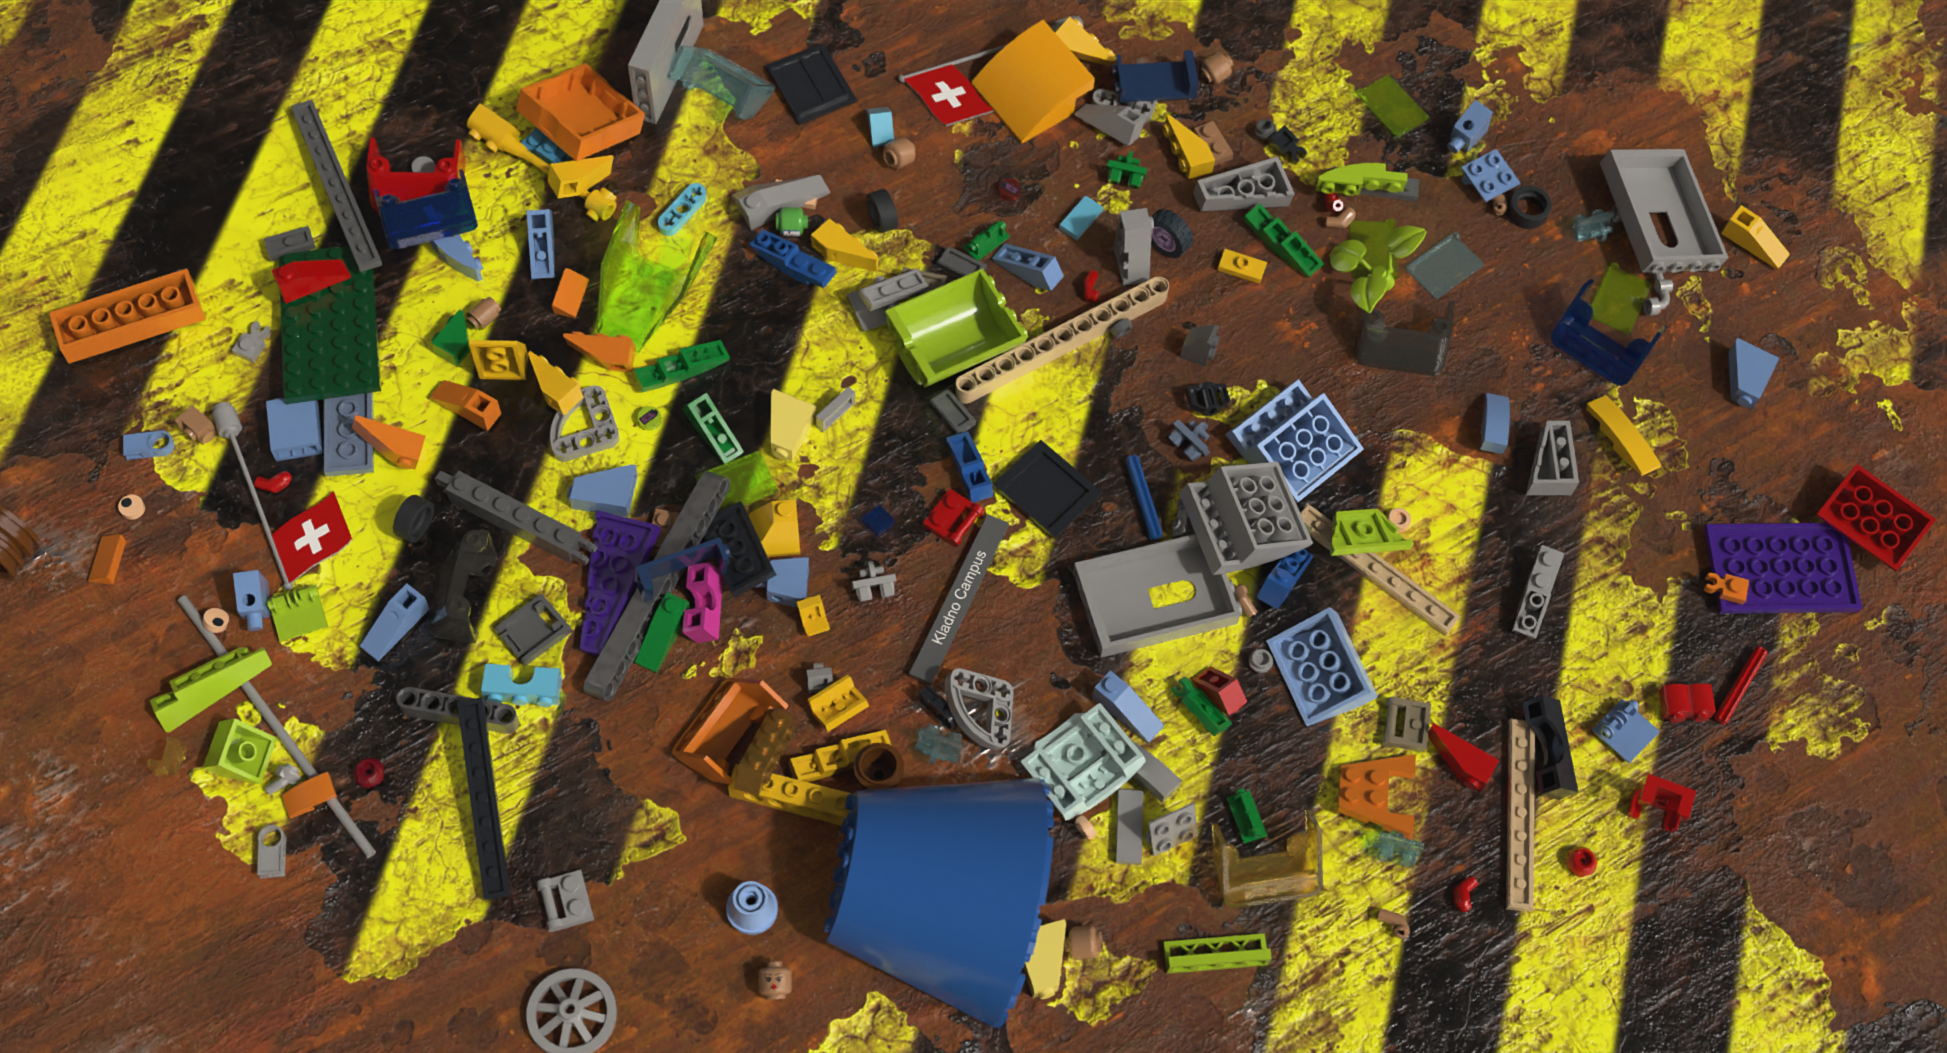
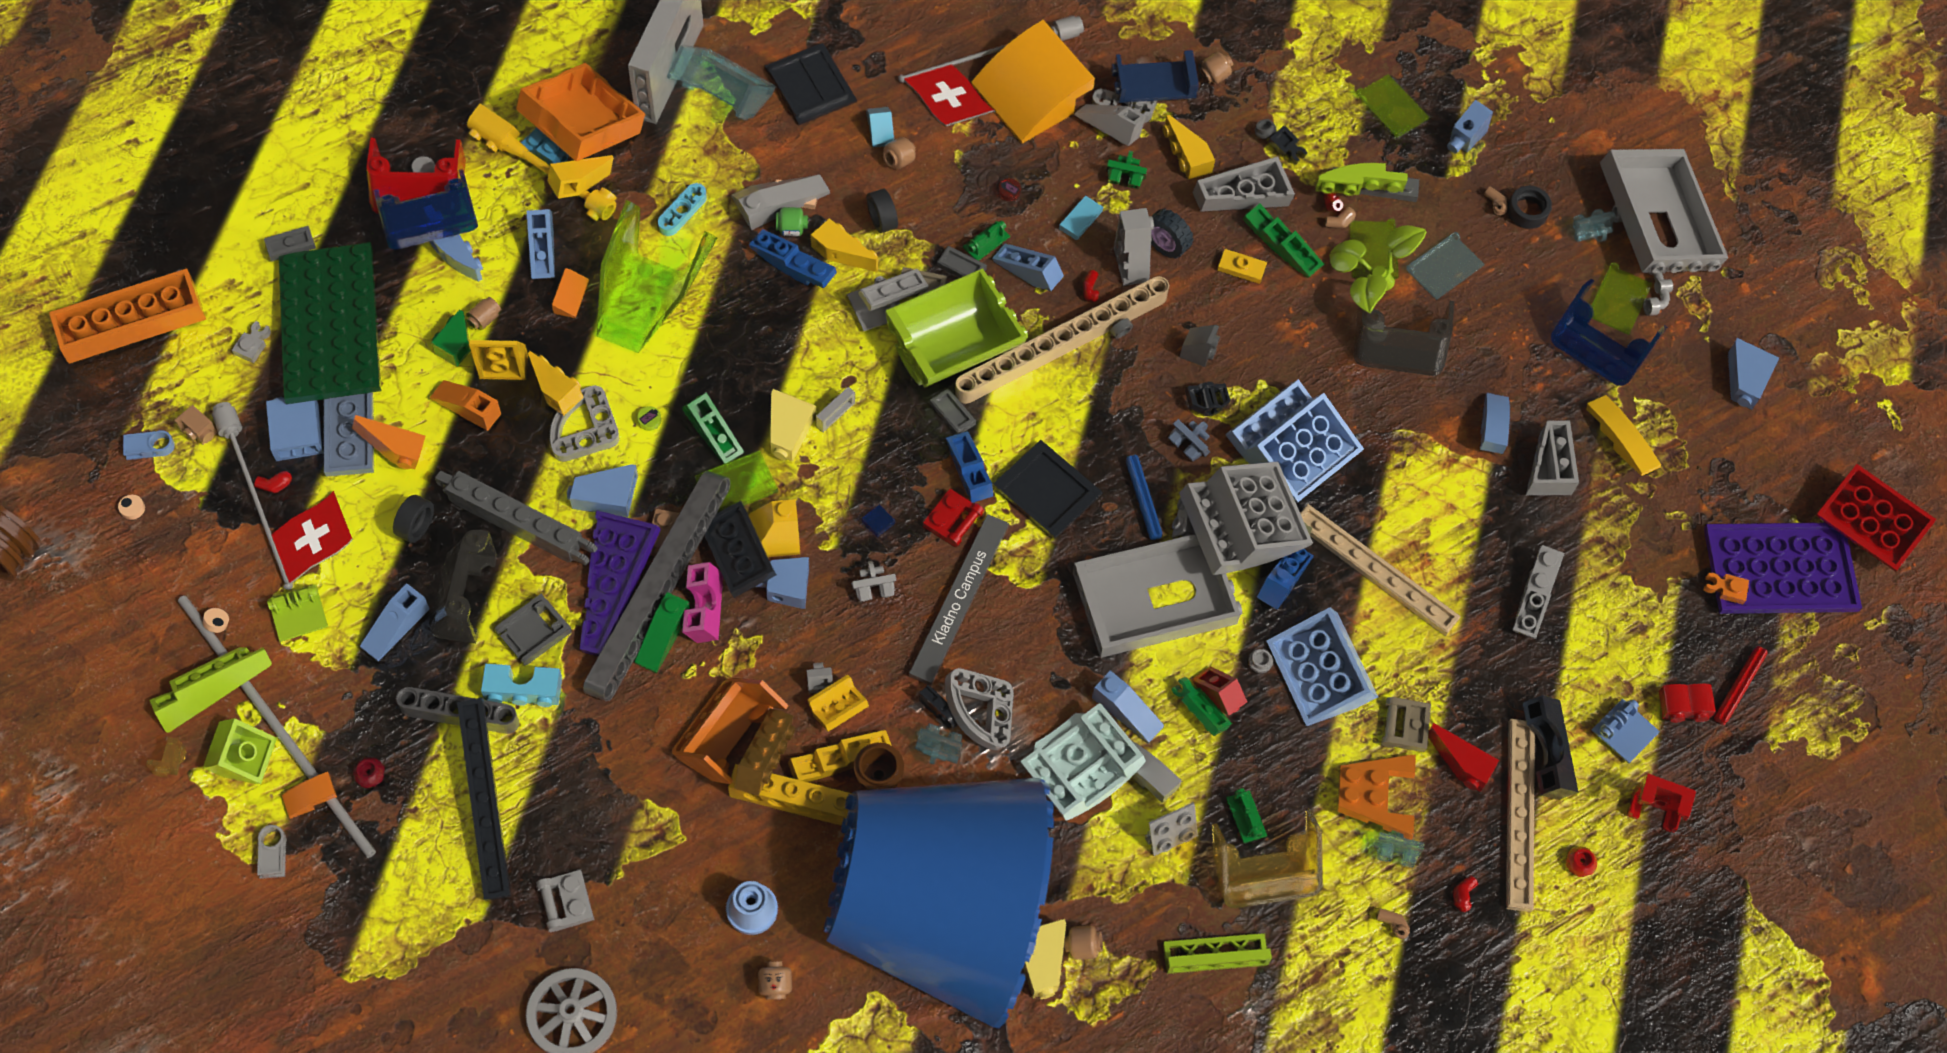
(107, 559): orange slope -> none
(252, 598): medium blue torso -> none
(288, 775): light grey plate -> none
(307, 277): red slope -> none
(336, 186): dark grey plate -> none
(610, 352): orange slope -> none
(679, 367): green slope -> none
(679, 560): dark blue panel -> none
(813, 615): yellow bracket -> none
(1084, 45): yellow slope -> none
(1085, 827): light nougat tile -> none
(1129, 827): light grey tile -> none
(1215, 141): medium nougat plate -> none
(1241, 595): medium nougat arm -> none
(1365, 533): lime wing -> none
(1400, 518): light nougat tile -> none
(1489, 175): medium blue hinge -> none
(1755, 236): yellow slope -> none

